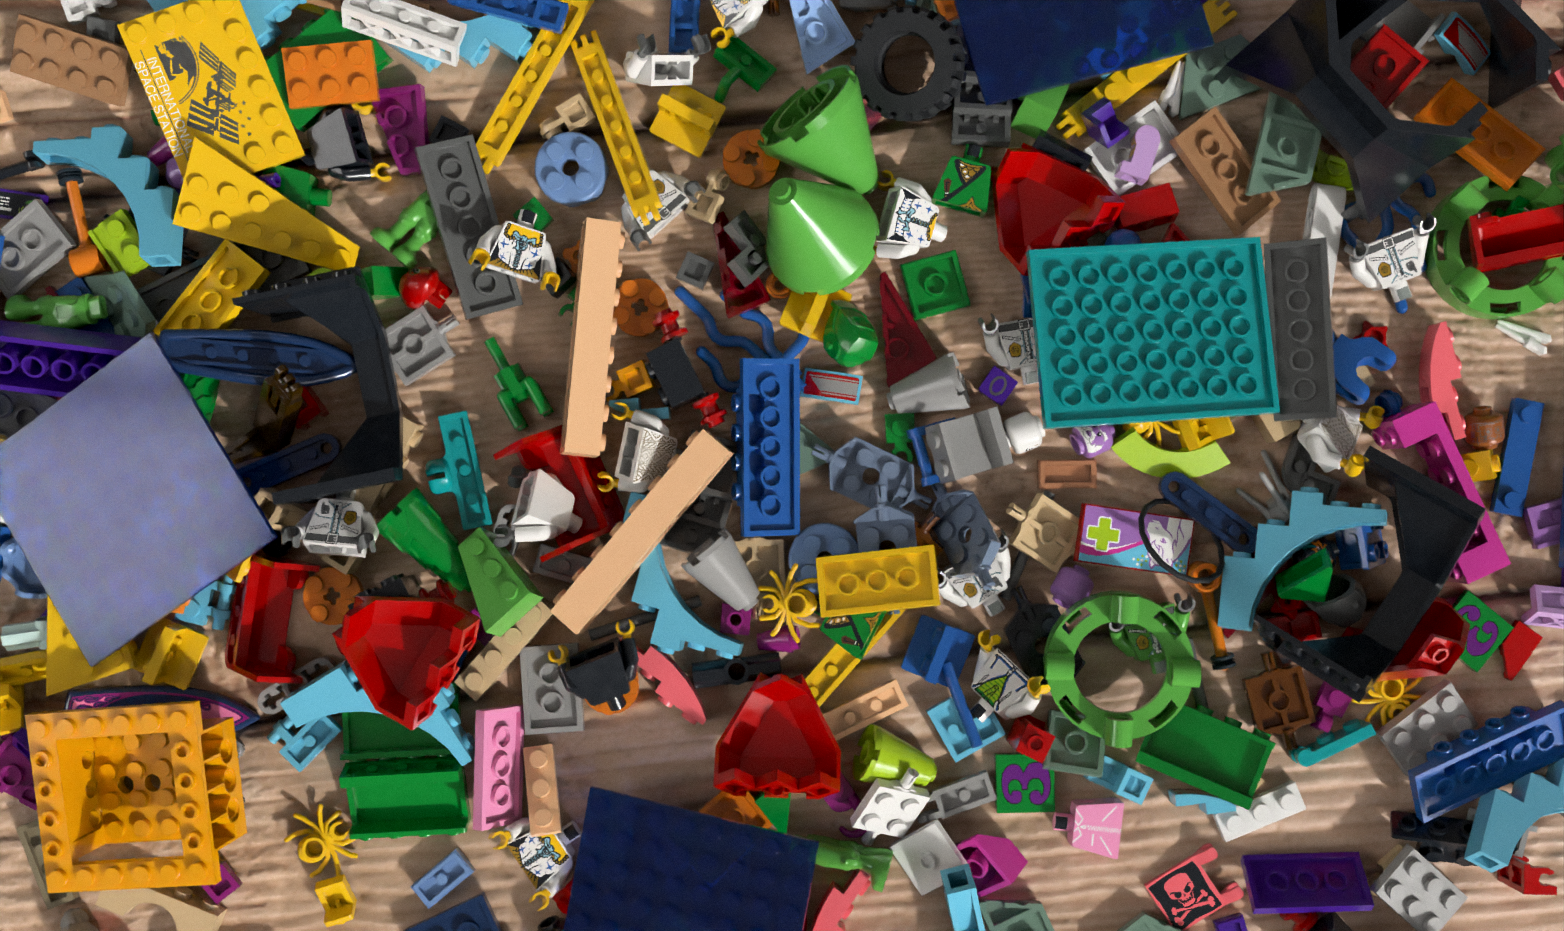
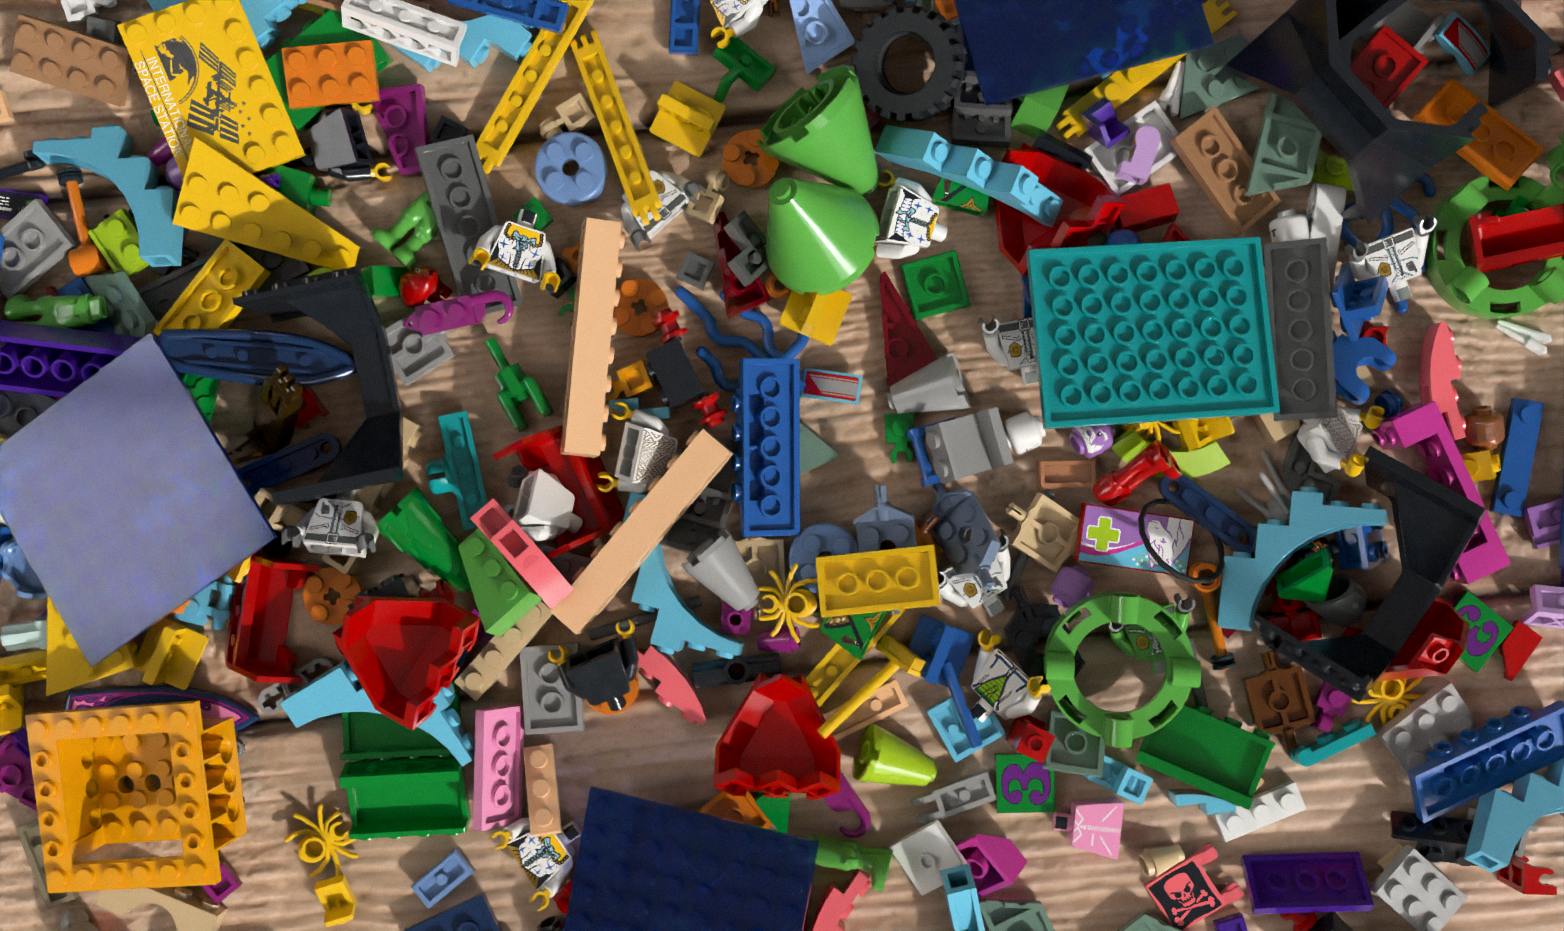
(307, 743): medium azure plate -> none
(457, 312): none -> magenta plate
(522, 553): none -> coral slope
(661, 68): white torso -> none
(849, 335): green helmet -> none
(856, 456): sand blue plate -> none
(890, 807): white plate -> none
(899, 657): none -> yellow piece
(972, 168): none -> medium azure arch
(997, 386): dark purple tile -> none
(1119, 484): none -> red piece
(1160, 859): none -> tan cone
(1289, 227): none -> white head
(1357, 300): none -> blue bracket

